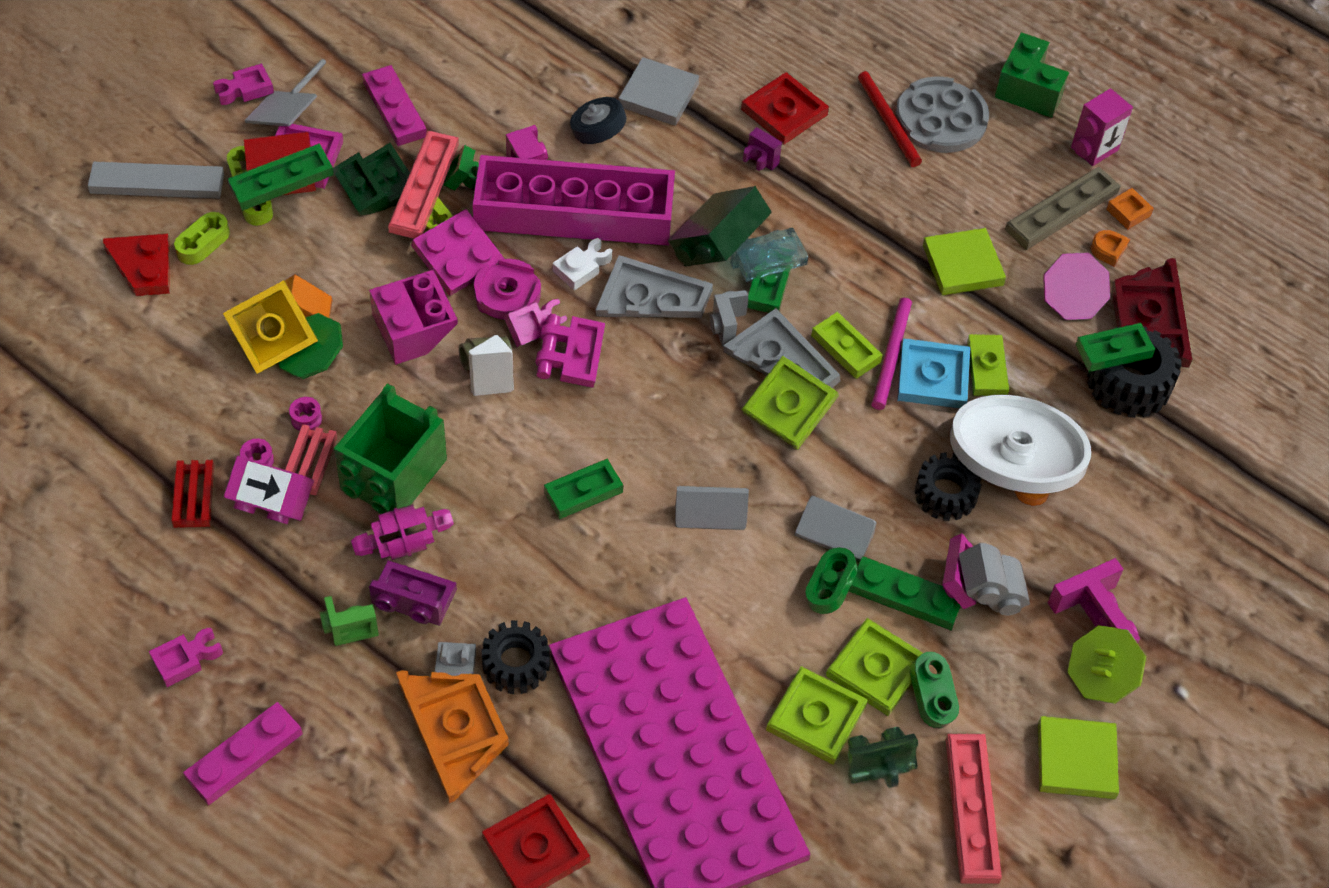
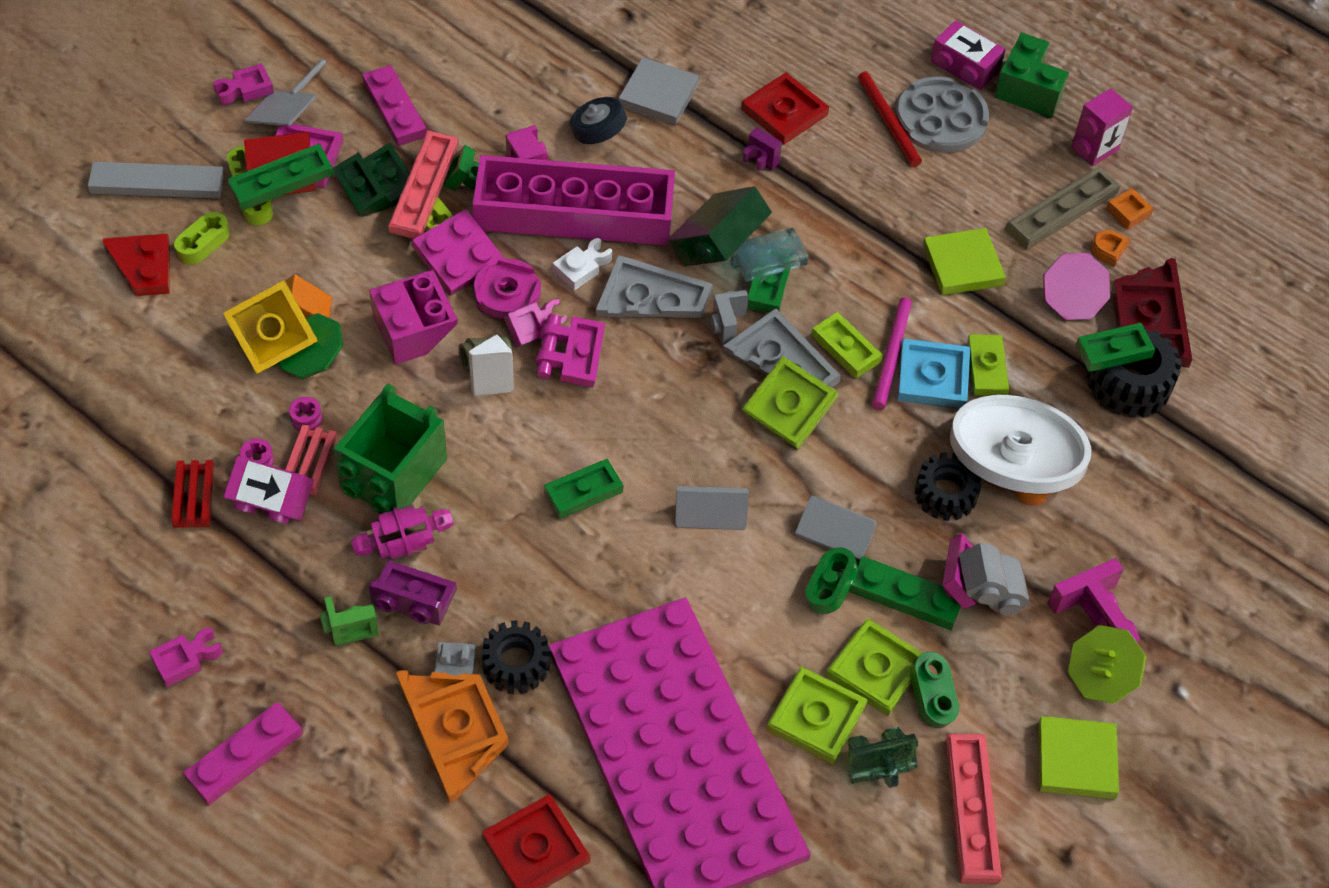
(968, 55): none -> dark pink brick

